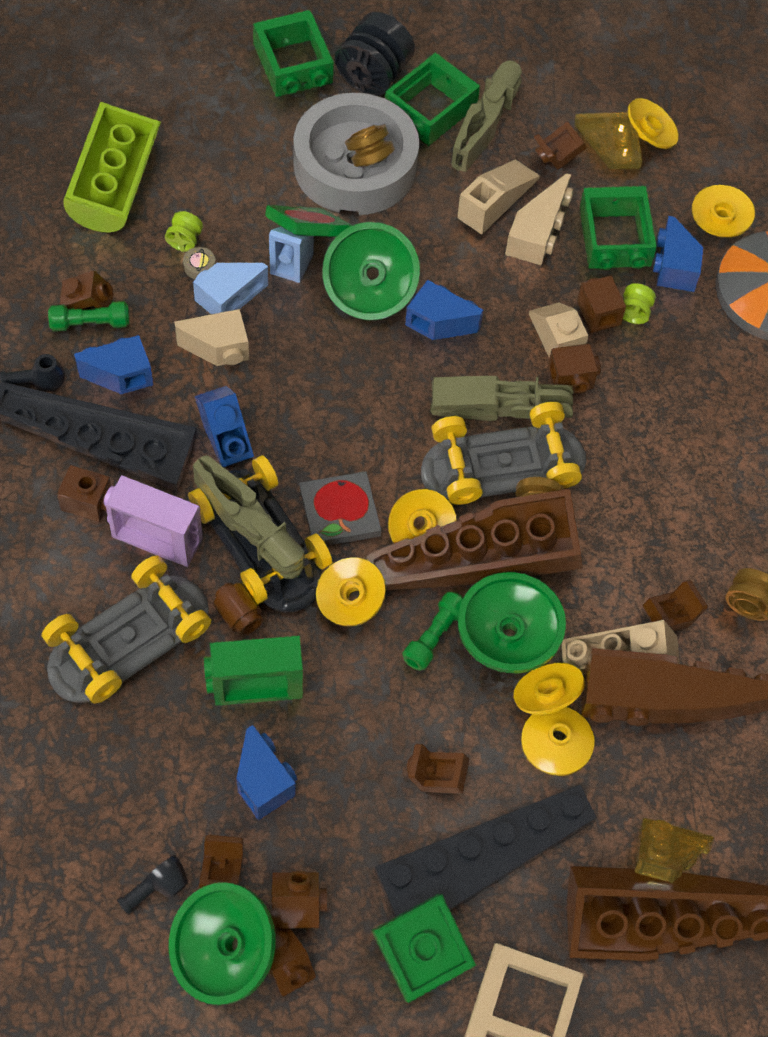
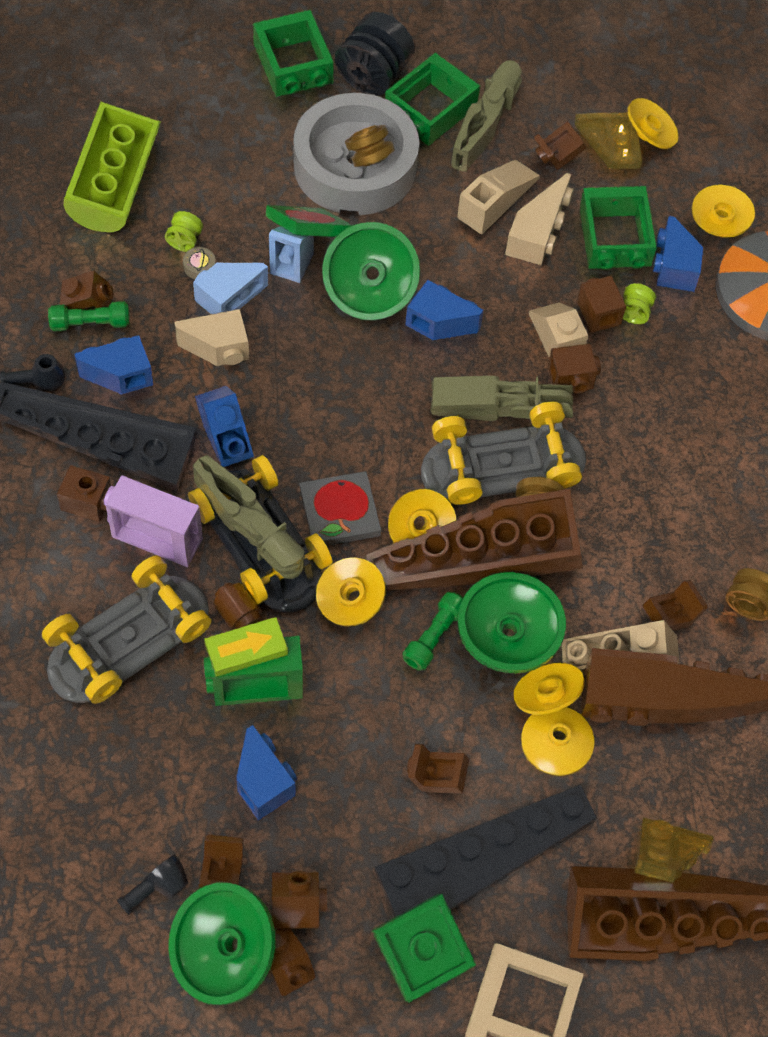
(246, 646): none -> lime tile

